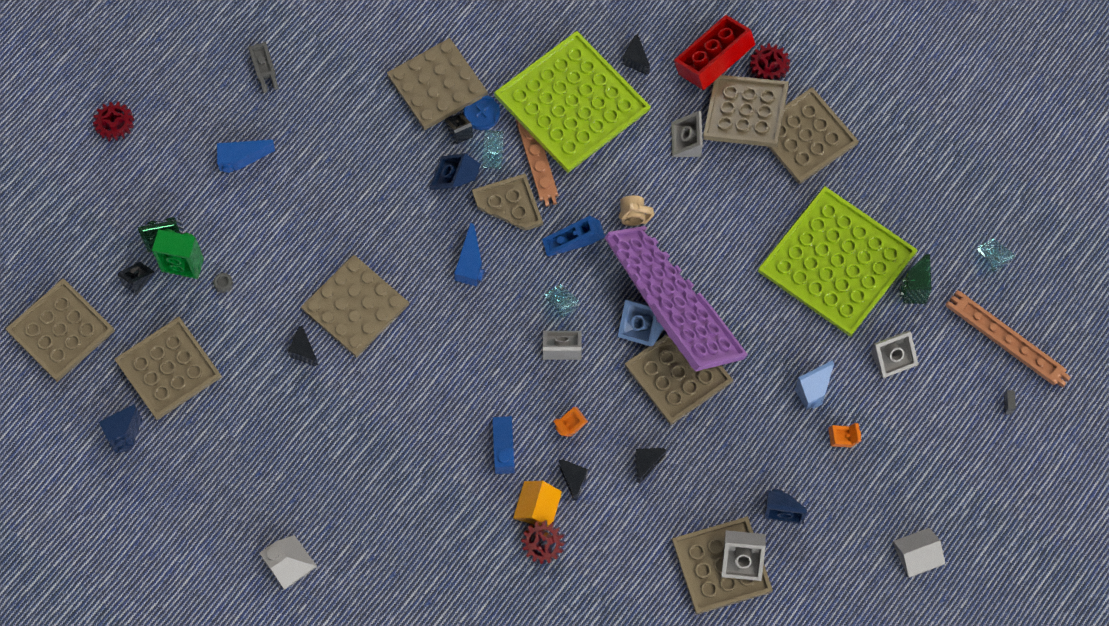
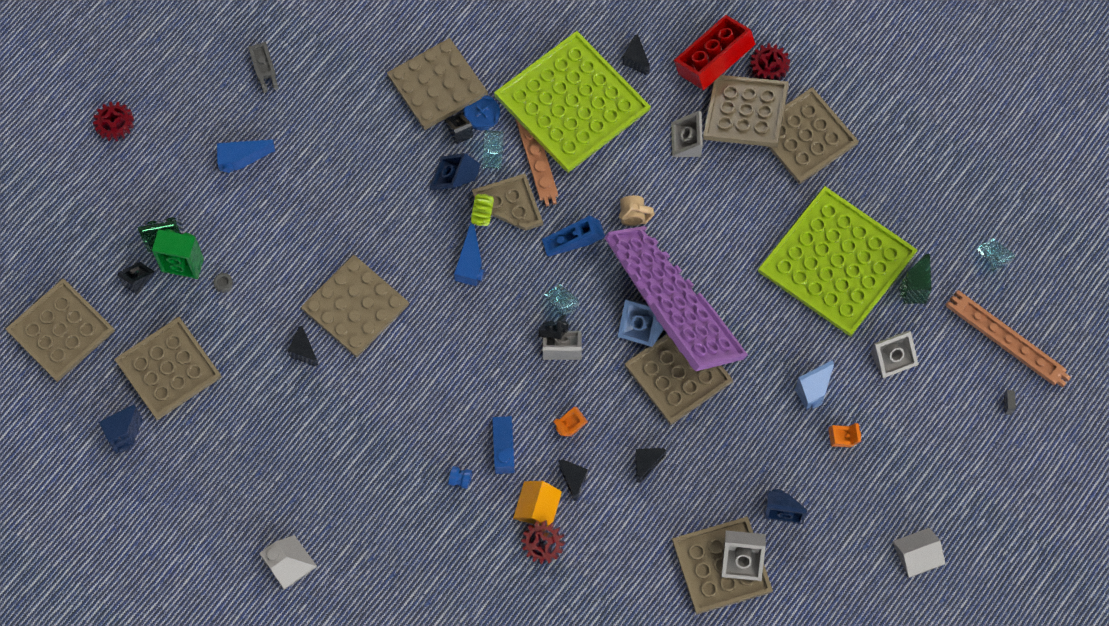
(460, 477): none -> blue wheel
(482, 210): none -> lime gear
(552, 330): none -> black bracket

